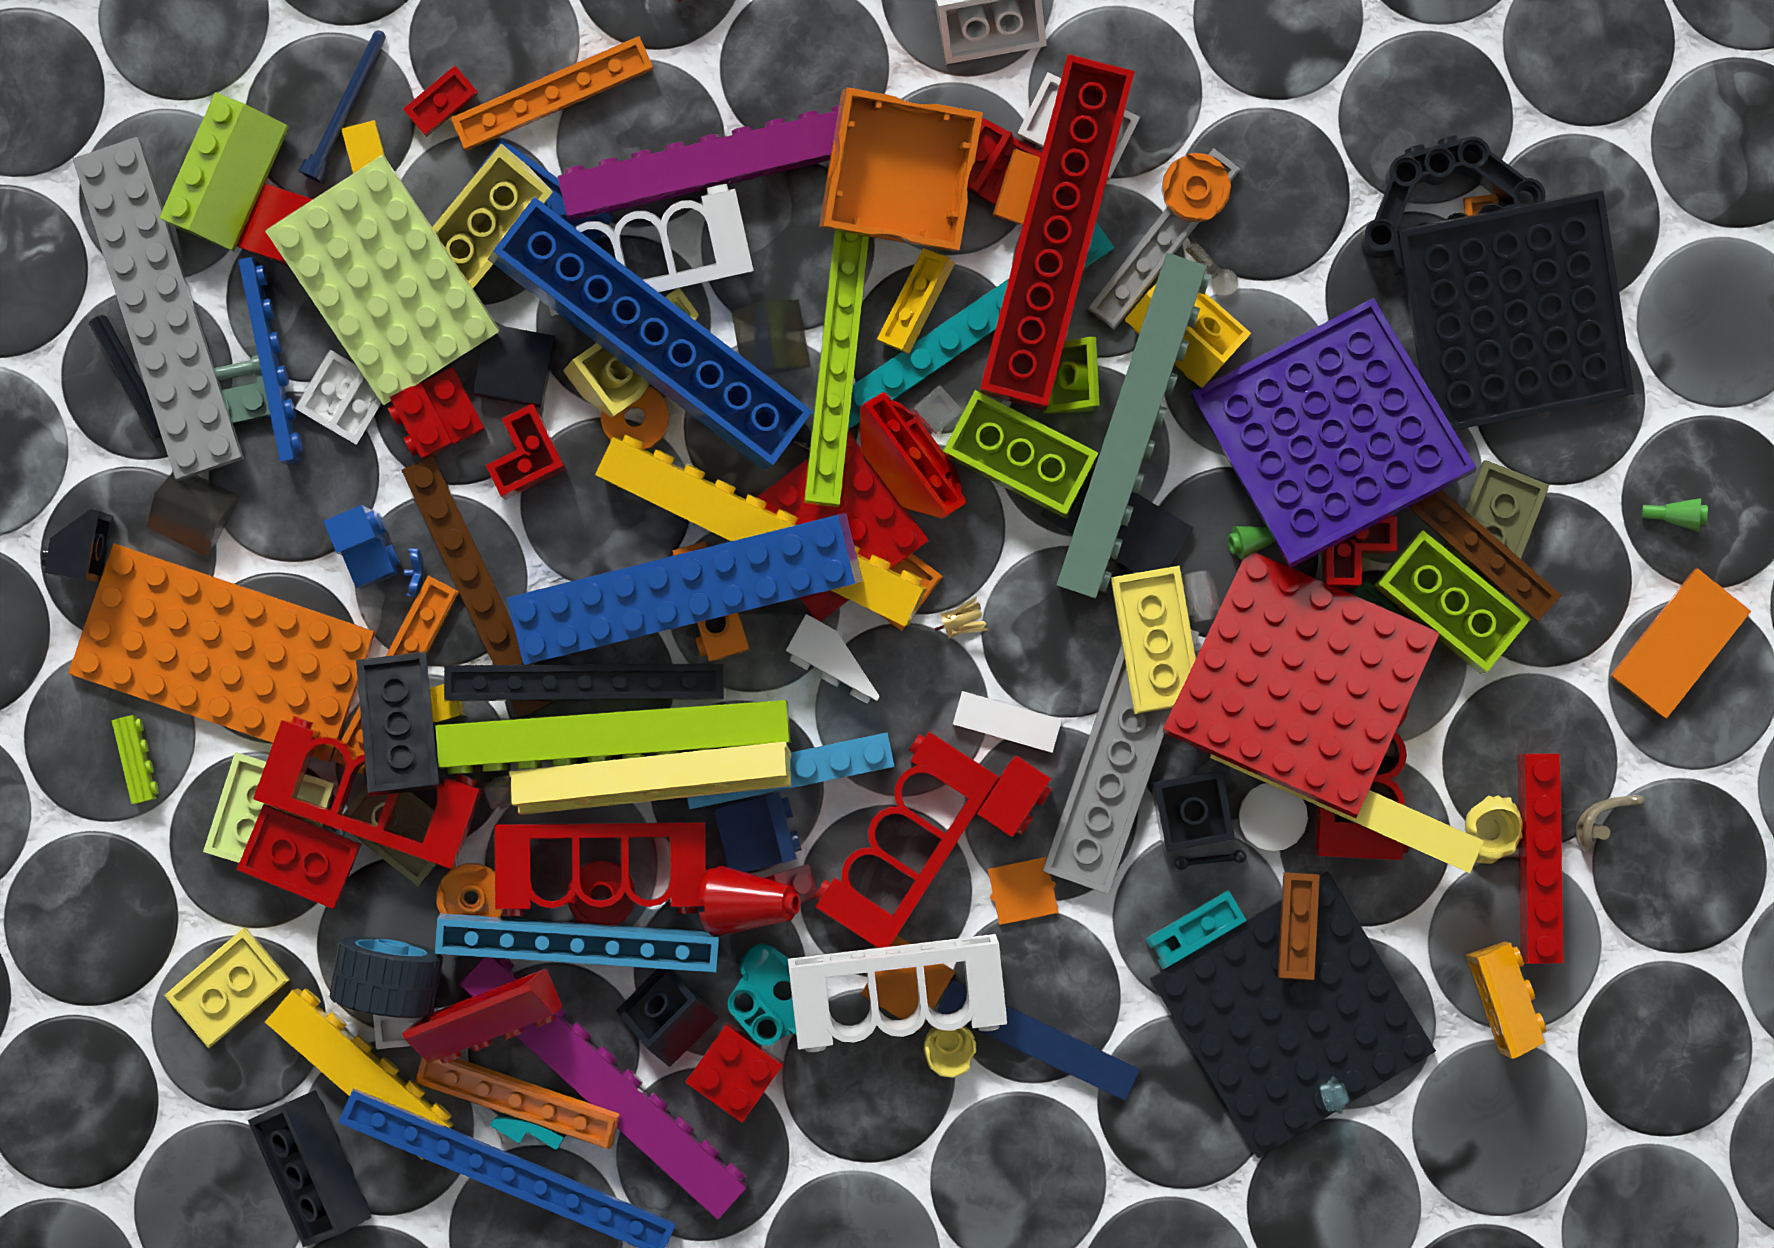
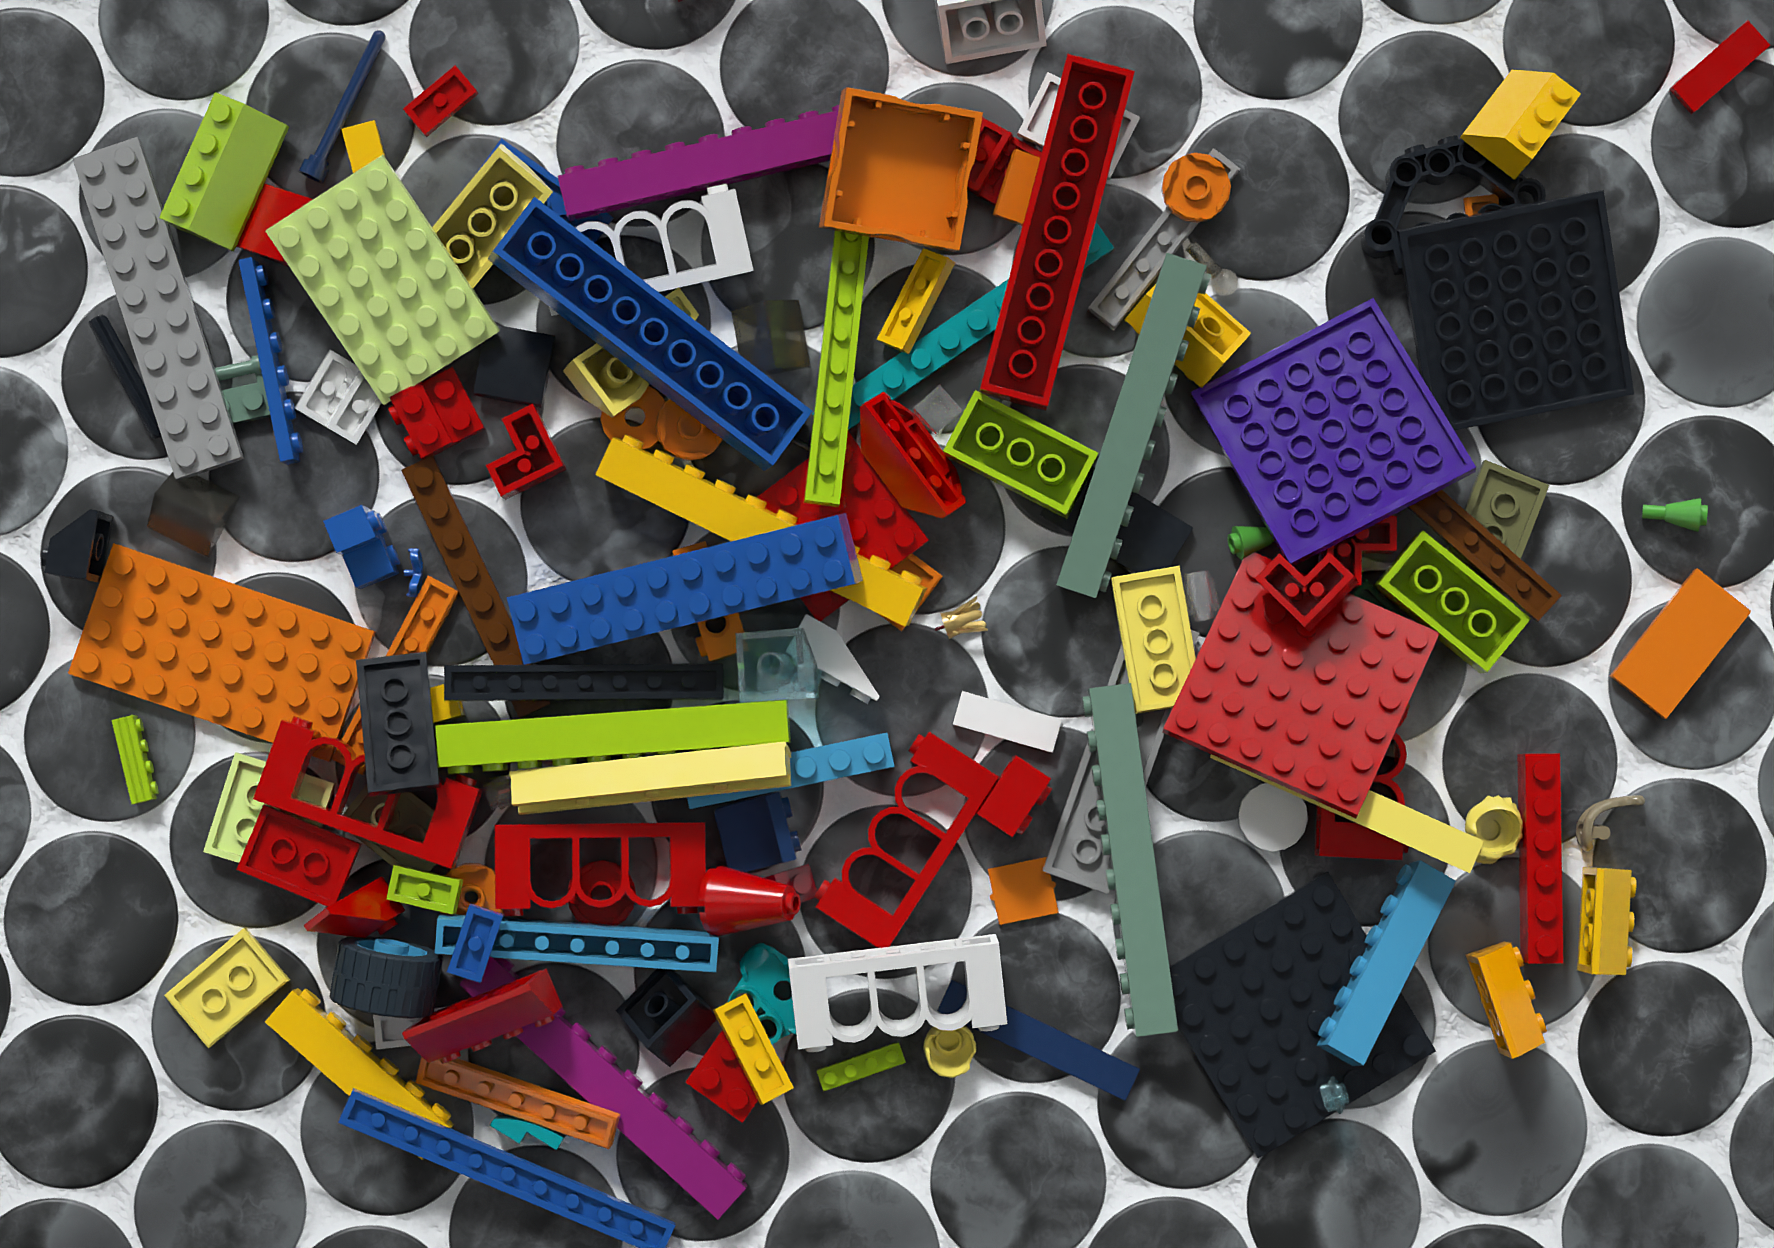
(310, 1169): black slope -> none
(359, 913): none -> red slope
(424, 889): none -> lime plate
(475, 943): none -> blue plate
(552, 93): orange plate -> none
(683, 434): none -> orange tile
(753, 1049): none -> yellow plate
(776, 666): none -> clear light blue slope
(861, 1066): none -> lime piece
(898, 987): orange tile -> none
(1076, 378): lime slope -> none
(1132, 860): none -> sand green brick
(1182, 863): black hinge -> none
(1192, 810): black brick -> none
(1196, 928): teal plate -> none
(1298, 925): dark orange plate -> none
(1309, 596): none -> red brick
(1385, 963): none -> dark azure brick
(1520, 118): none -> yellow slope
(1605, 921): none -> yellow slope
(1719, 67): none -> red tile

